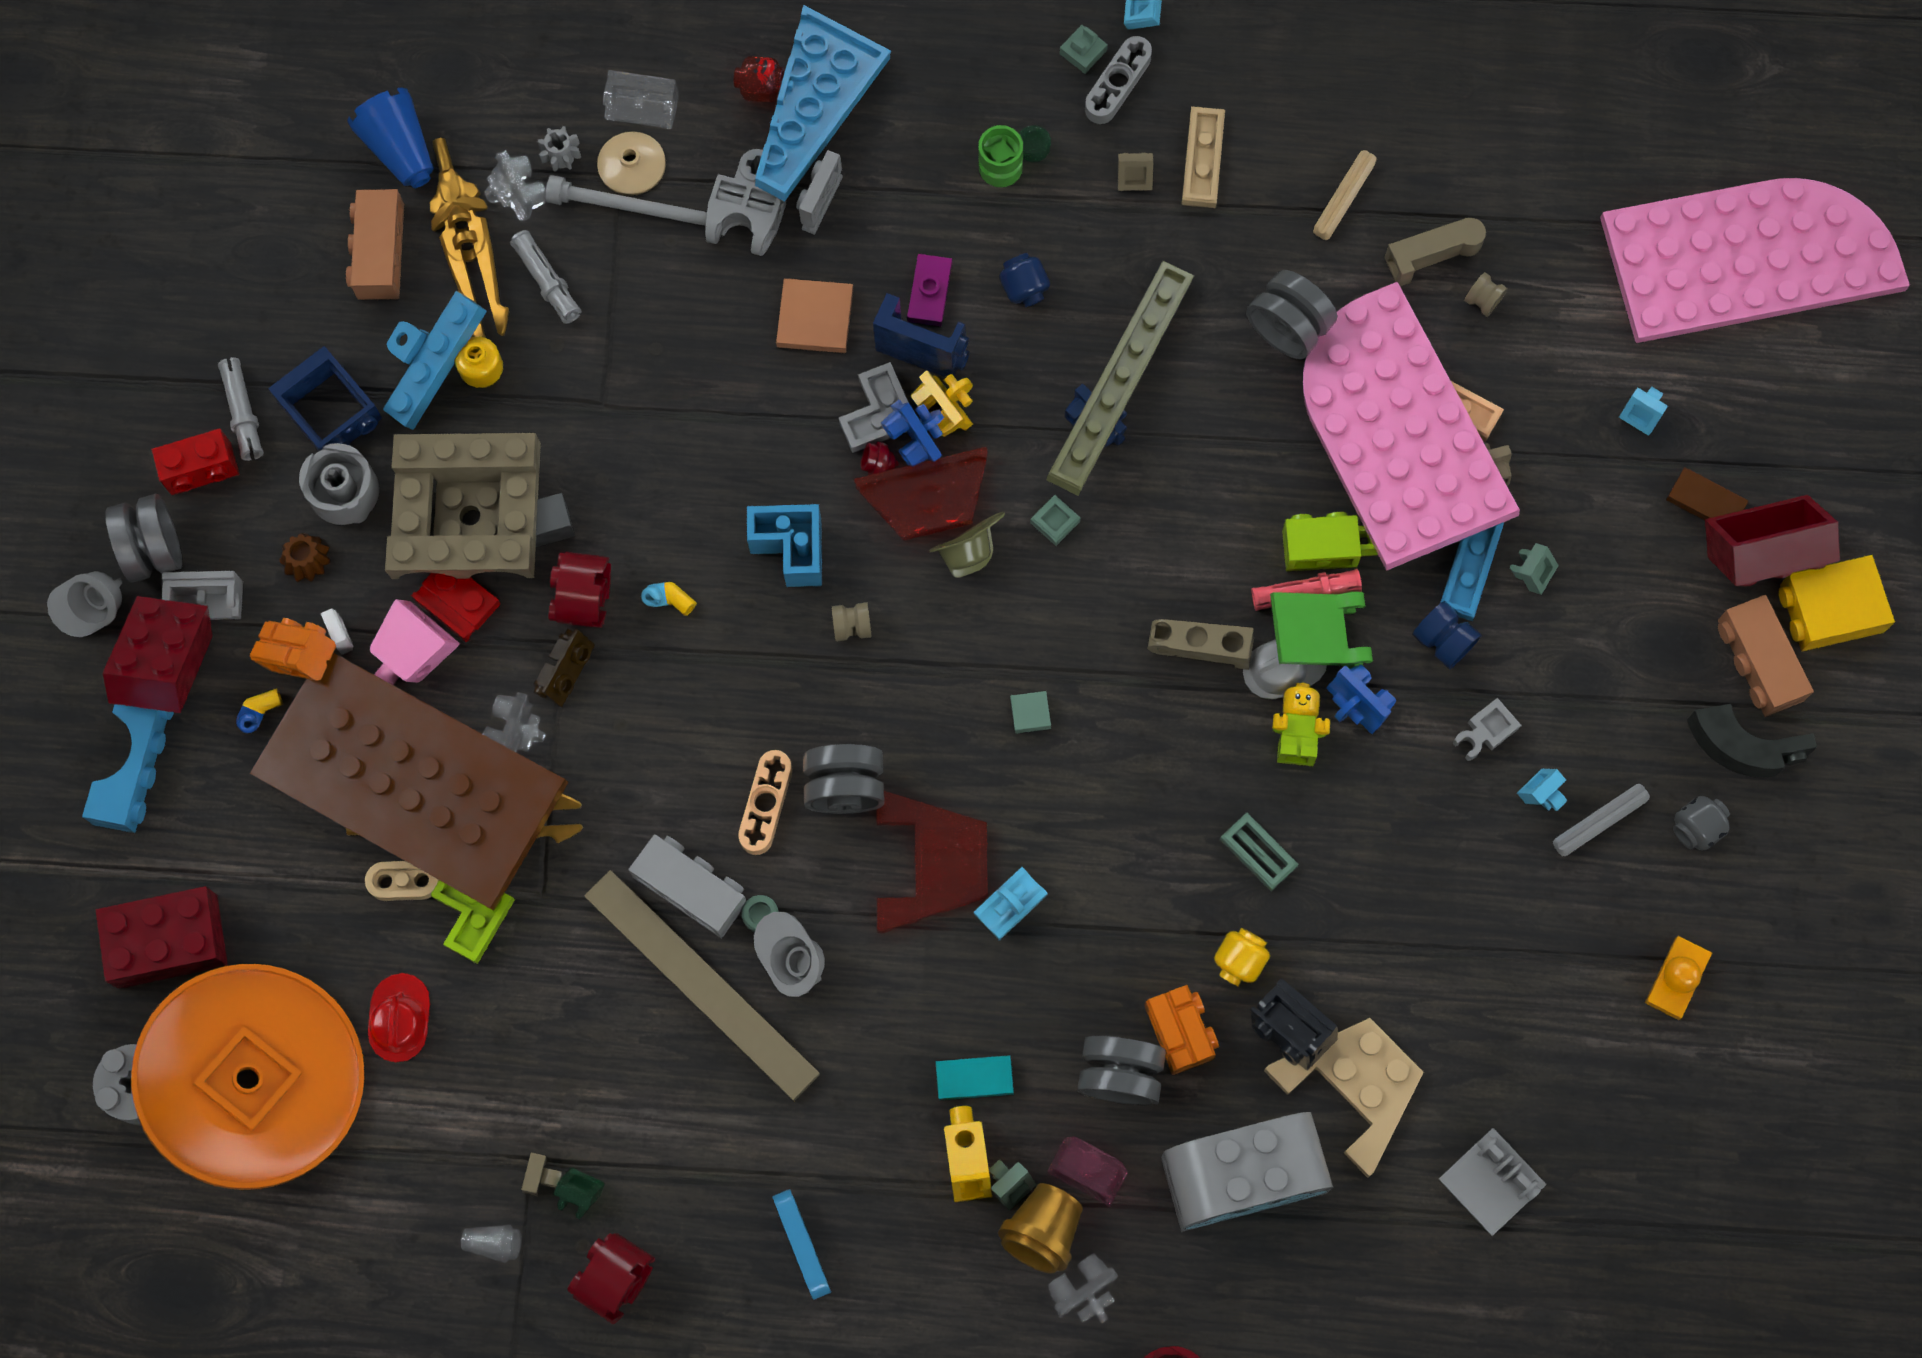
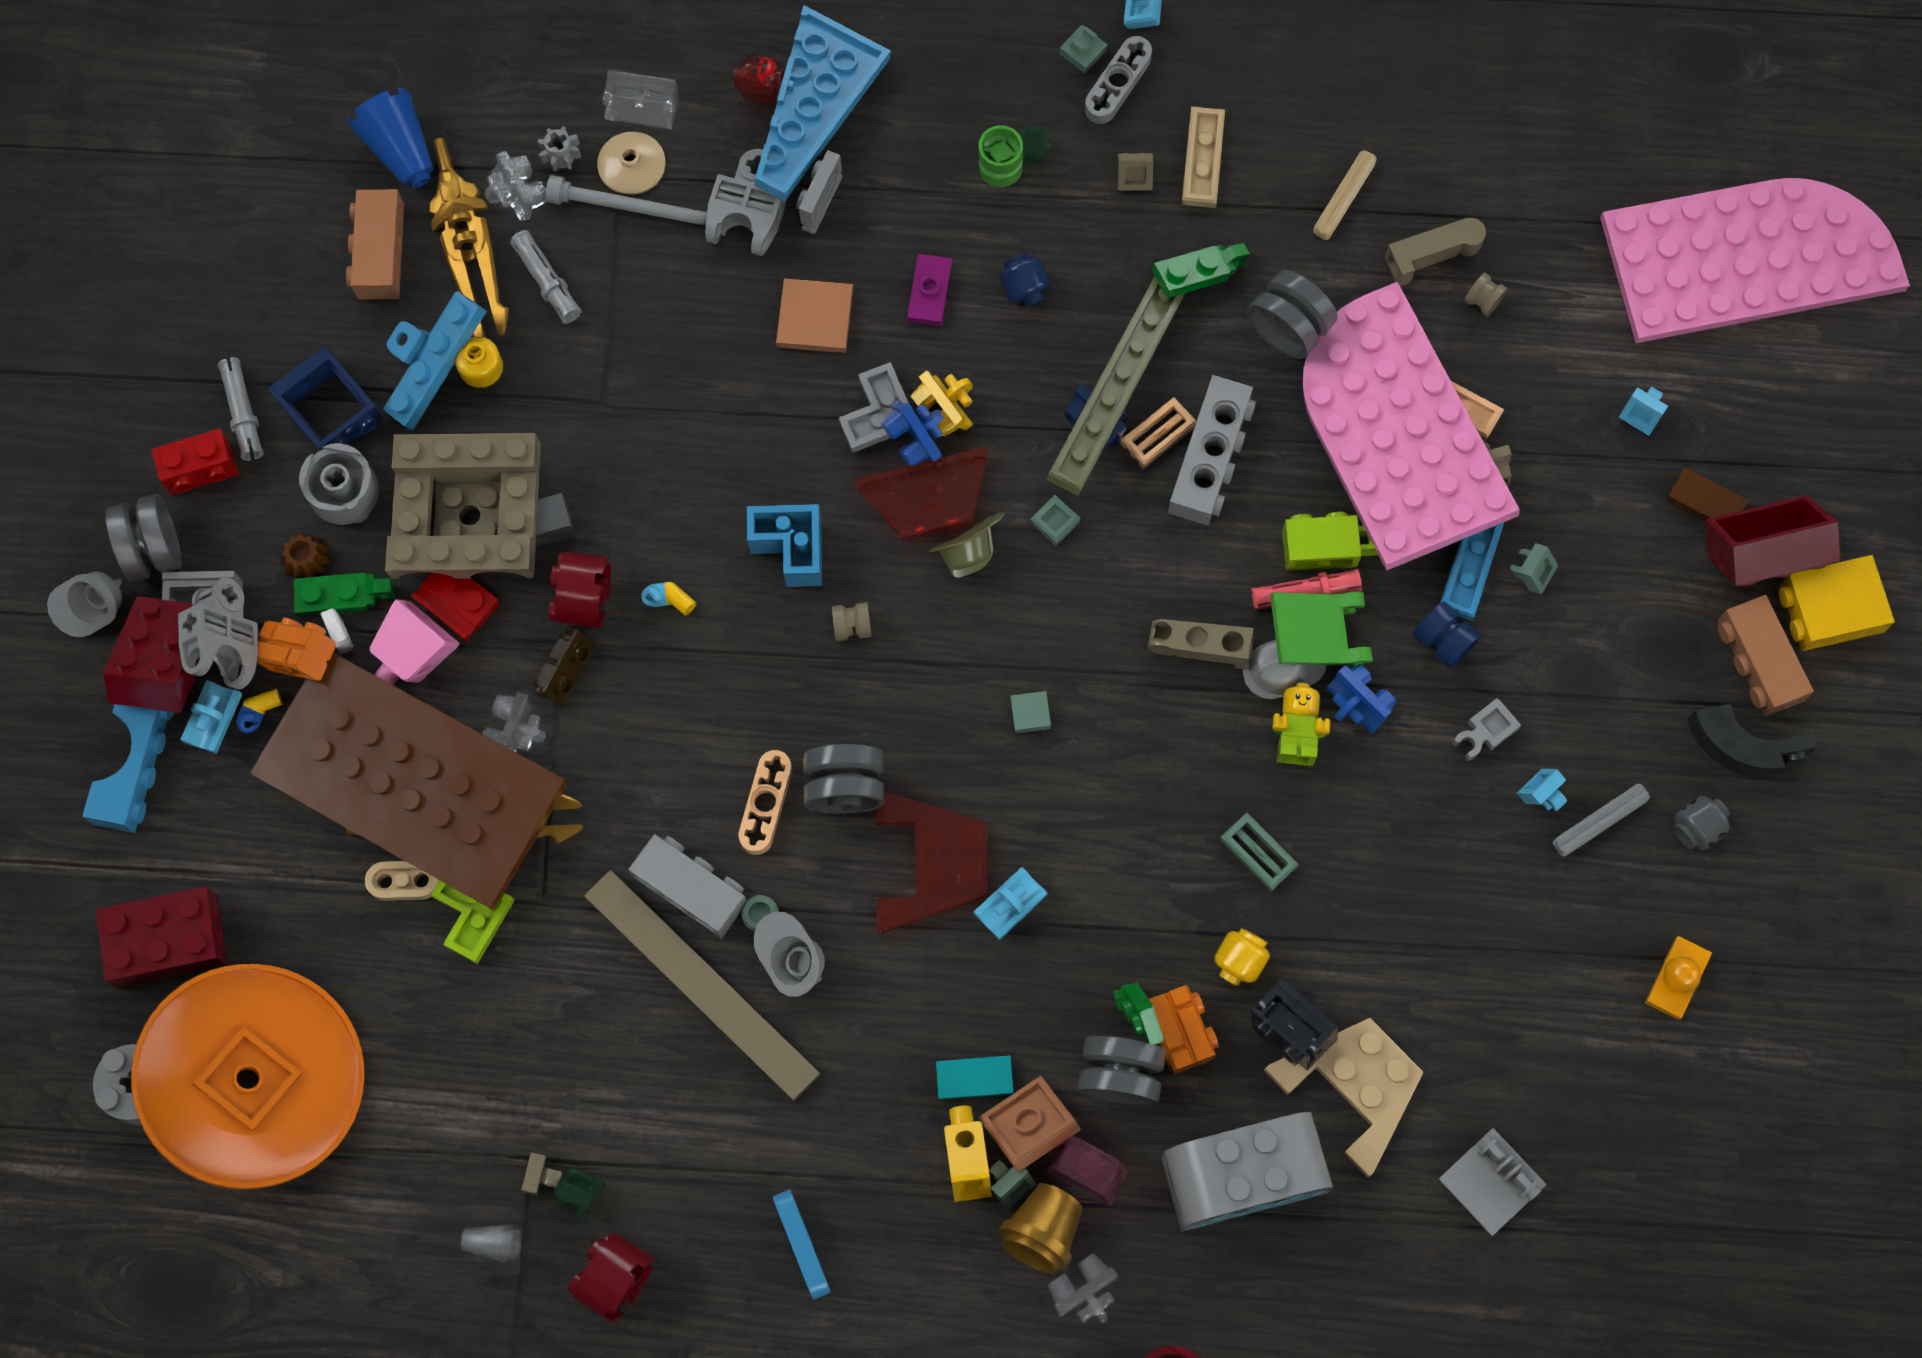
(211, 717): none -> medium azure hips
(218, 634): none -> light grey piece
(340, 592): none -> green hinge
(399, 1017): red piece -> none
(877, 458): dark red plate -> none
(917, 344): dark blue panel -> none
(1029, 1123): none -> nougat tile
(1137, 451): none -> light nougat tile
(1139, 1012): none -> green hinge
(1199, 268): none -> green hinge
(1222, 398): none -> light grey brick

